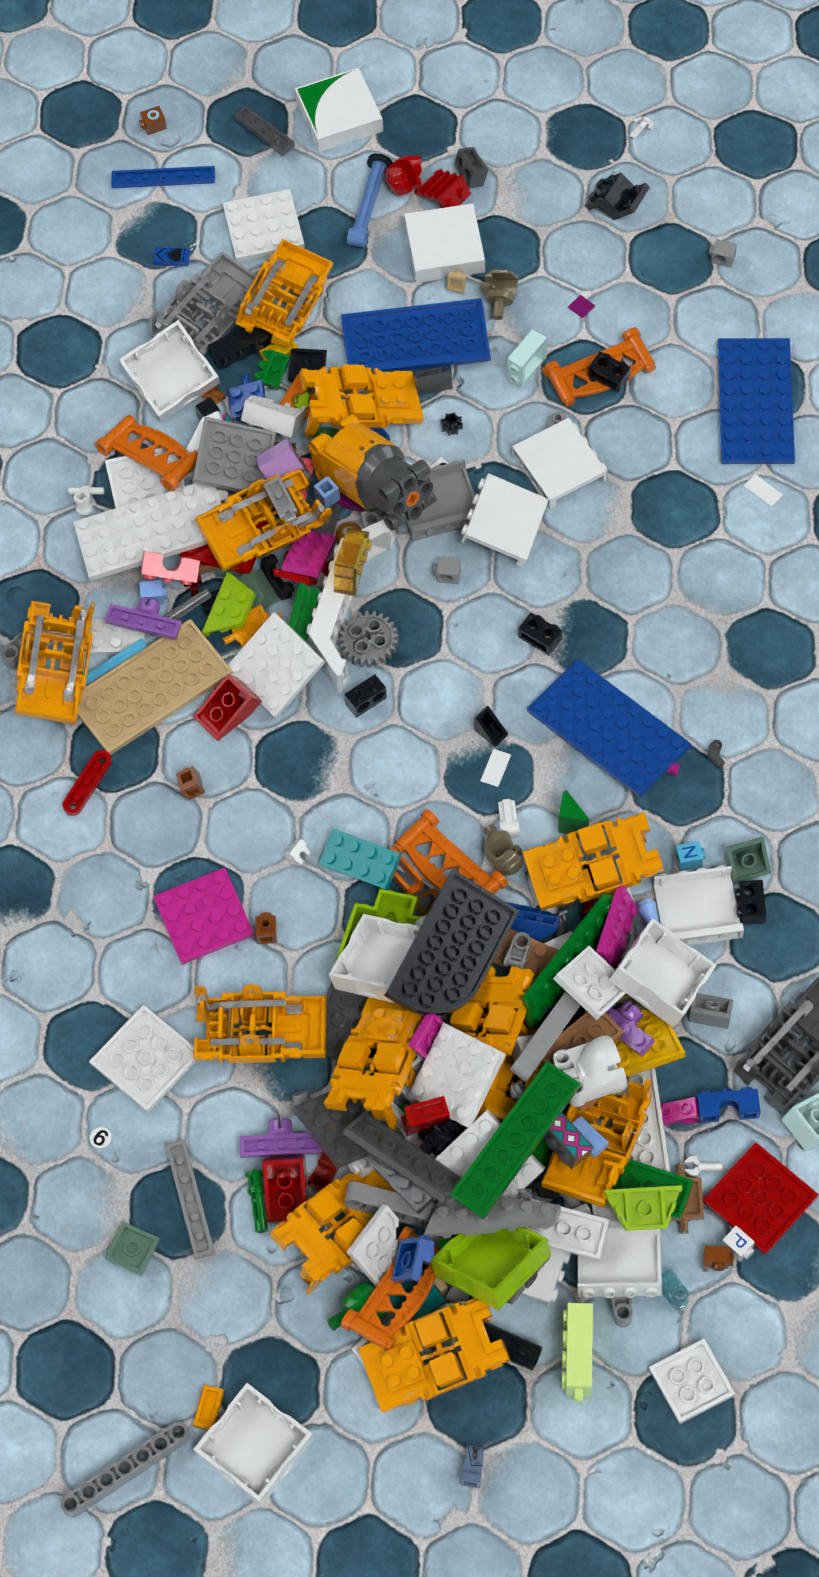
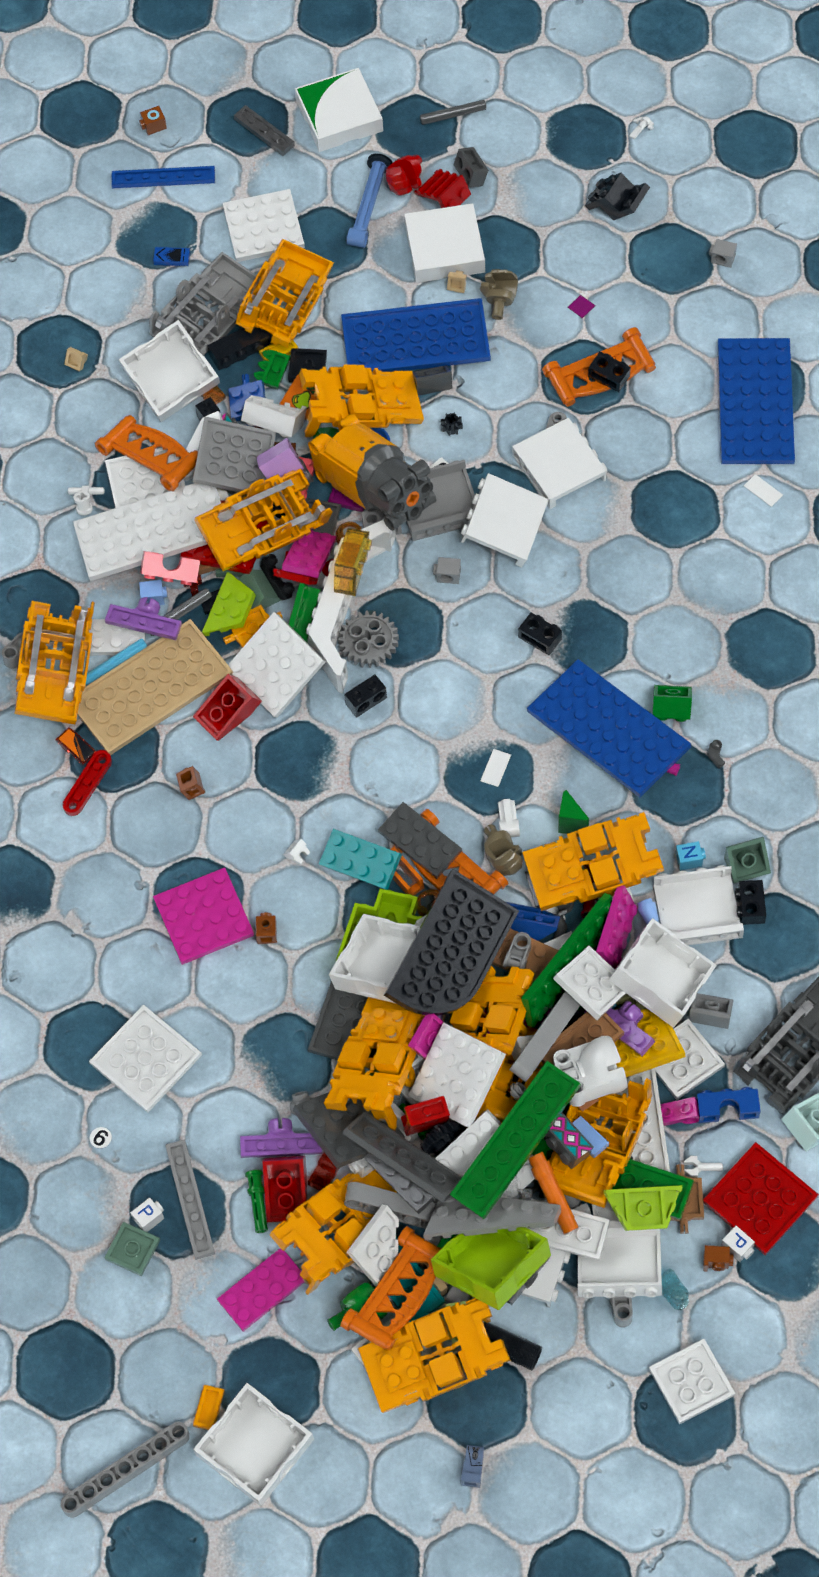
(75, 359): none -> tan tile
(75, 745): none -> slope
(148, 1214): none -> white brick
(261, 1289): none -> dark pink plate
(281, 499): light grey hinge -> none
(296, 1026): light orange piece -> none
(327, 492): light blue brick -> none
(410, 1257): blue plate -> none
(420, 840): none -> dark grey plate
(453, 112): none -> dark grey axle
(489, 727): black slope -> none
(527, 358): light aqua window -> none
(543, 1172): none -> orange piece
(578, 1357): yellowish green piece -> none
(672, 702): none -> green slope
(695, 1068): none -> white plate

